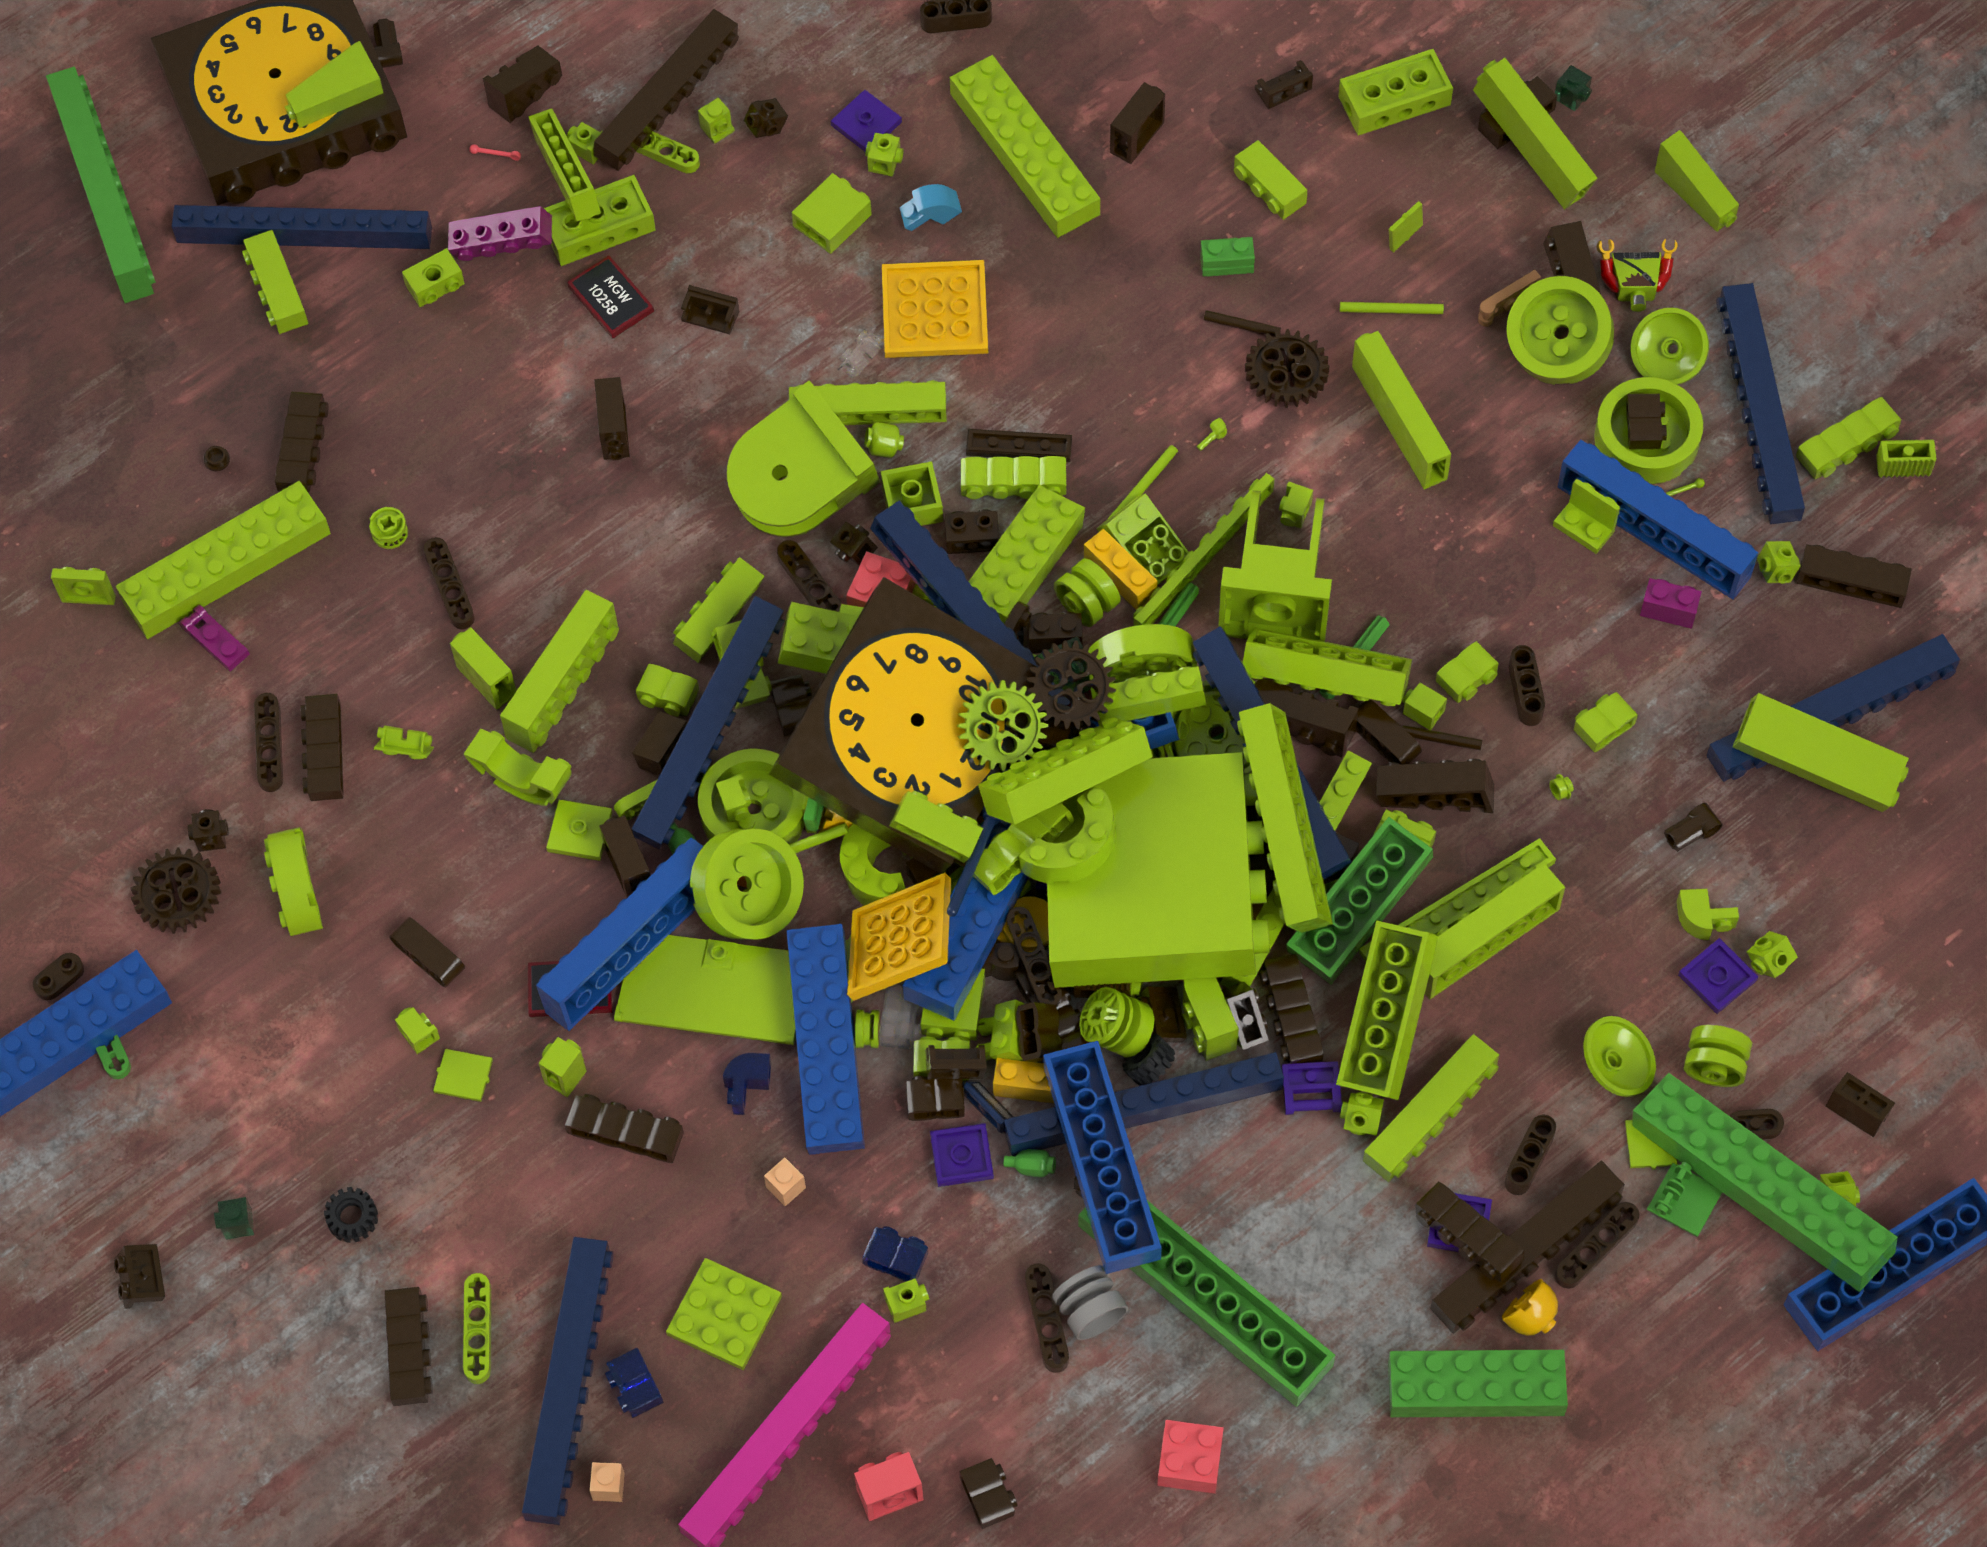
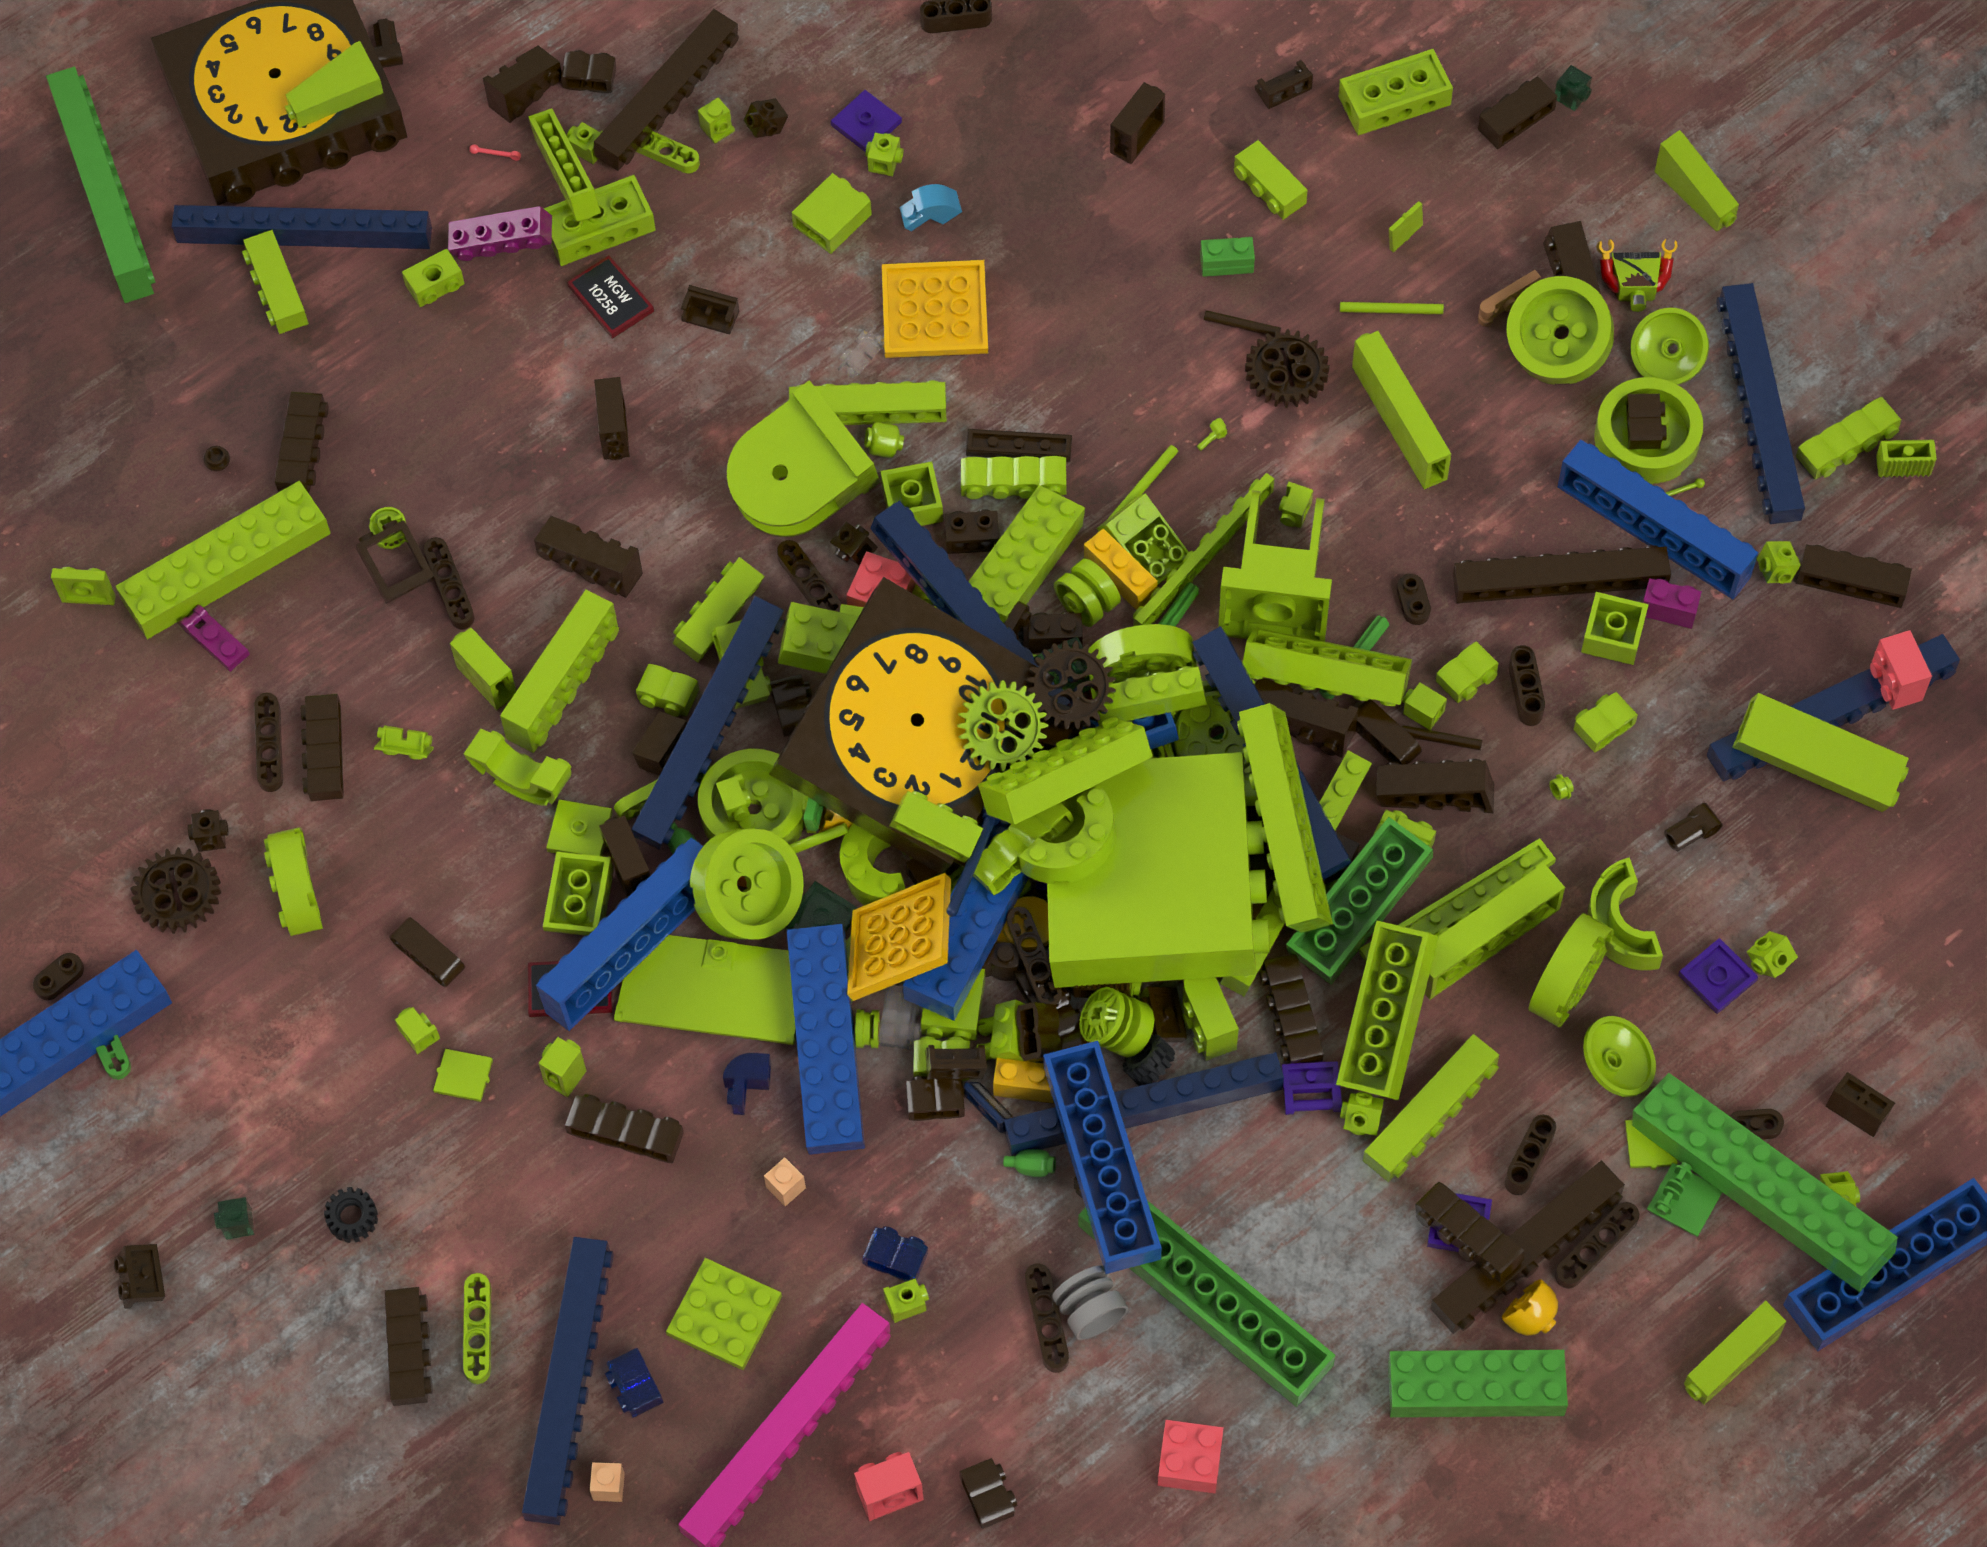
(405, 586): none -> dark brown window
(578, 893): none -> lime brick
(588, 72): none -> dark brown brick
(590, 556): none -> dark brown wedge
(822, 908): none -> clear green plate
(961, 1155): dark purple plate -> none
(1025, 146): lime brick -> none
(1244, 1007): dark brown brick -> none
(1413, 597): none -> dark brown plate
(1534, 132): lime brick -> none
(1559, 574): none -> dark brown brick
(1570, 970): none -> lime brick
(1588, 516): lime bracket -> none
(1614, 628): none -> lime brick
(1628, 946): none -> lime brick
(1699, 919): lime brick -> none
(1717, 1055): lime wheel -> none
(1735, 1353): none -> lime slope
(1900, 670): none -> coral brick

